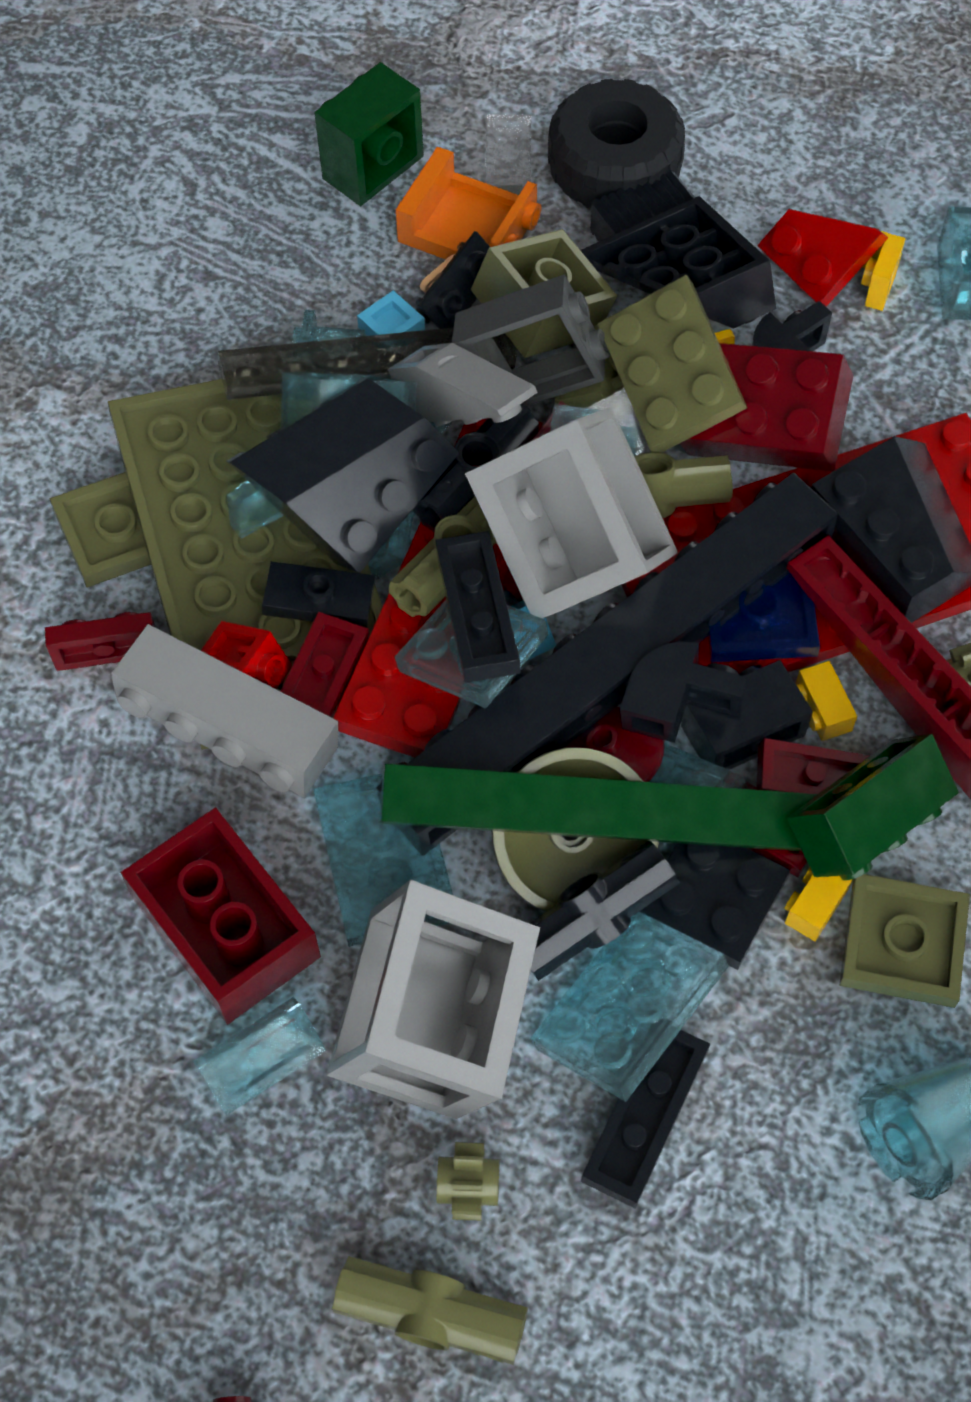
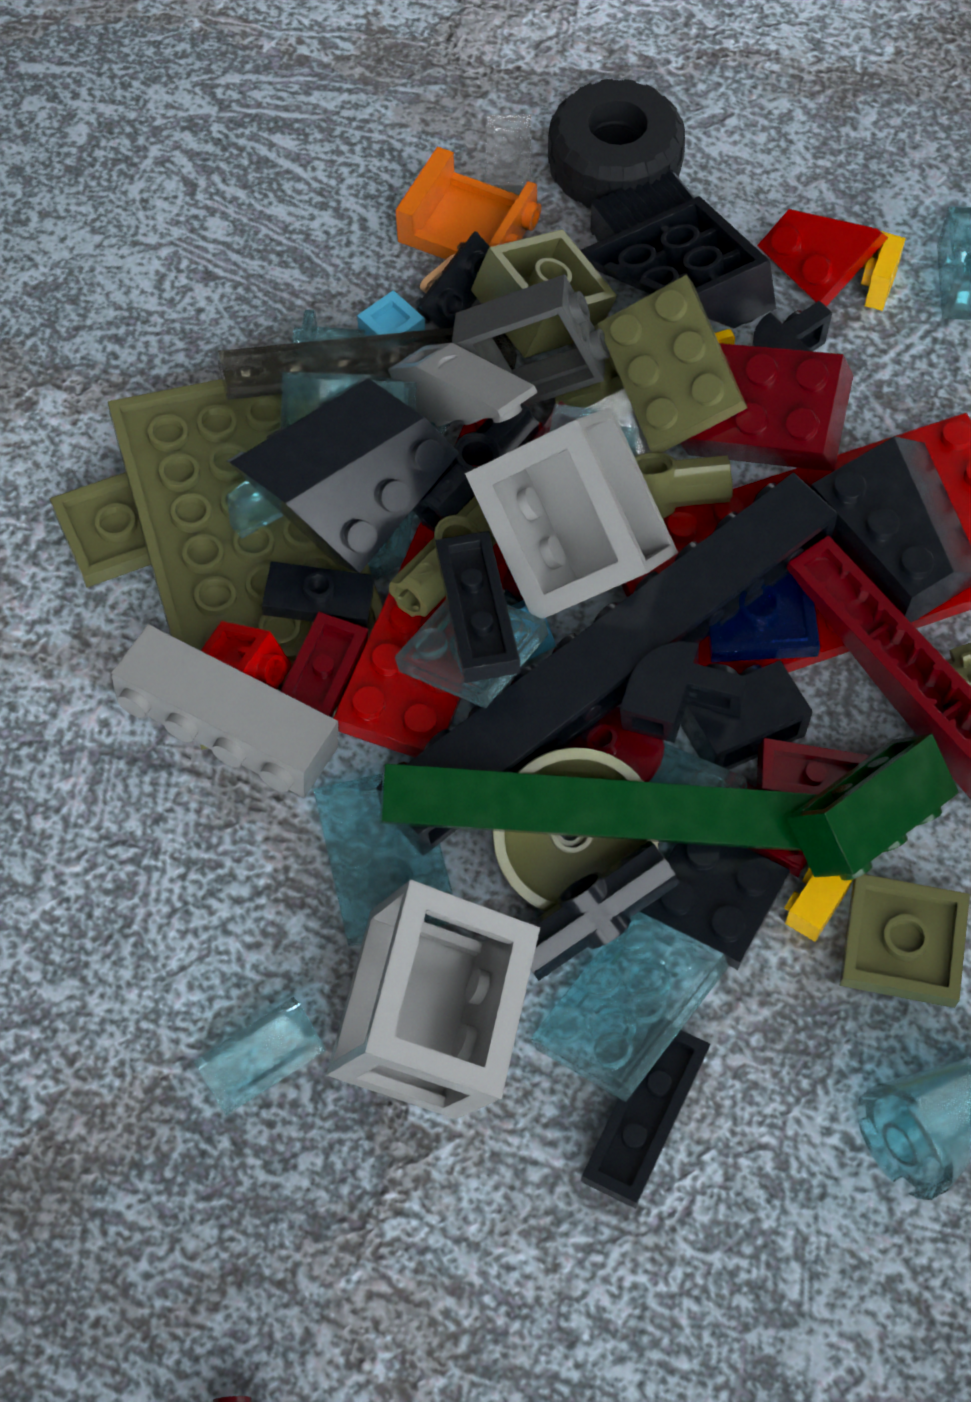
(95, 641): dark red plate -> none
(221, 915): dark red brick -> none
(370, 133): dark green brick -> none
(430, 1310): olive piece -> none
(468, 1181): olive gear -> none
(830, 705): yellow piece -> none

